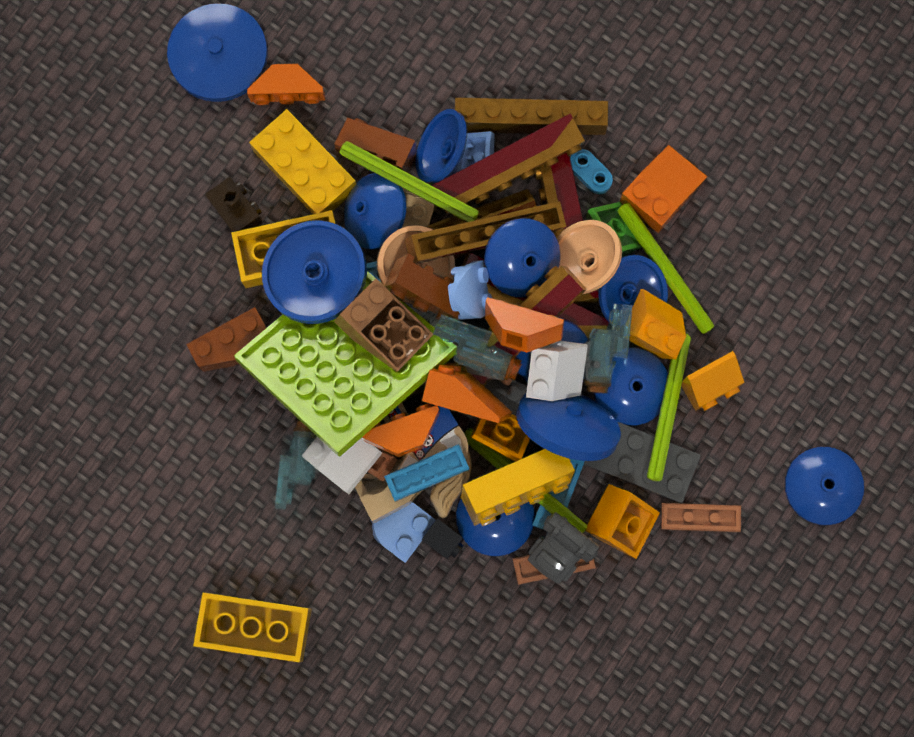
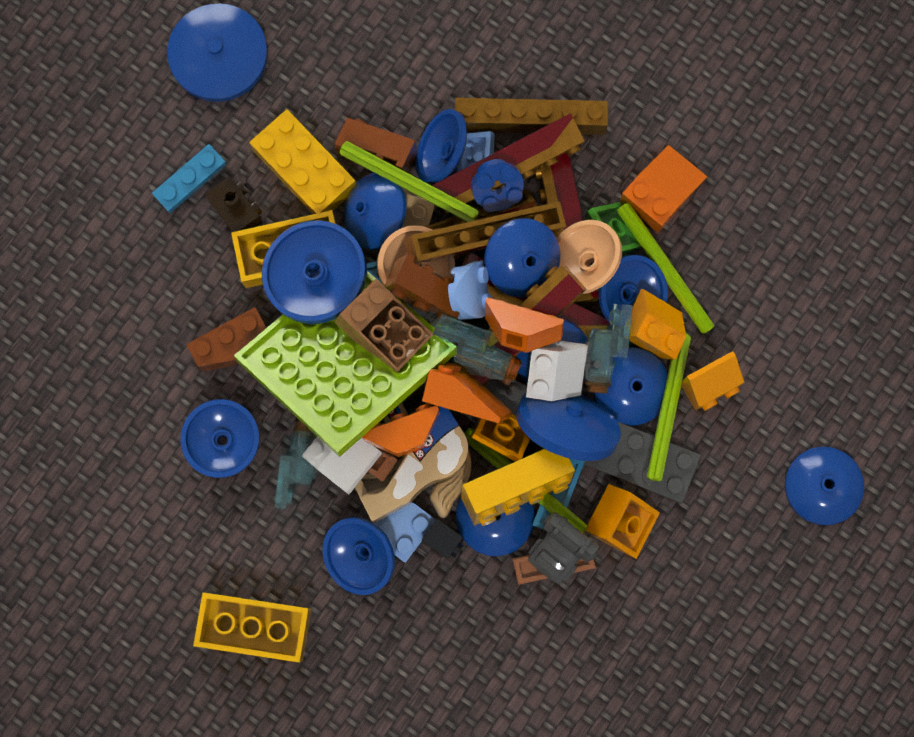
(189, 178): none -> dark azure plate
(202, 434): none -> blue dish
(285, 85): orange slope -> none
(350, 563): none -> blue dish
(426, 473): dark azure plate -> none
(499, 199): none -> blue plate
(589, 171): dark azure plate -> none
(700, 517): nougat tile -> none

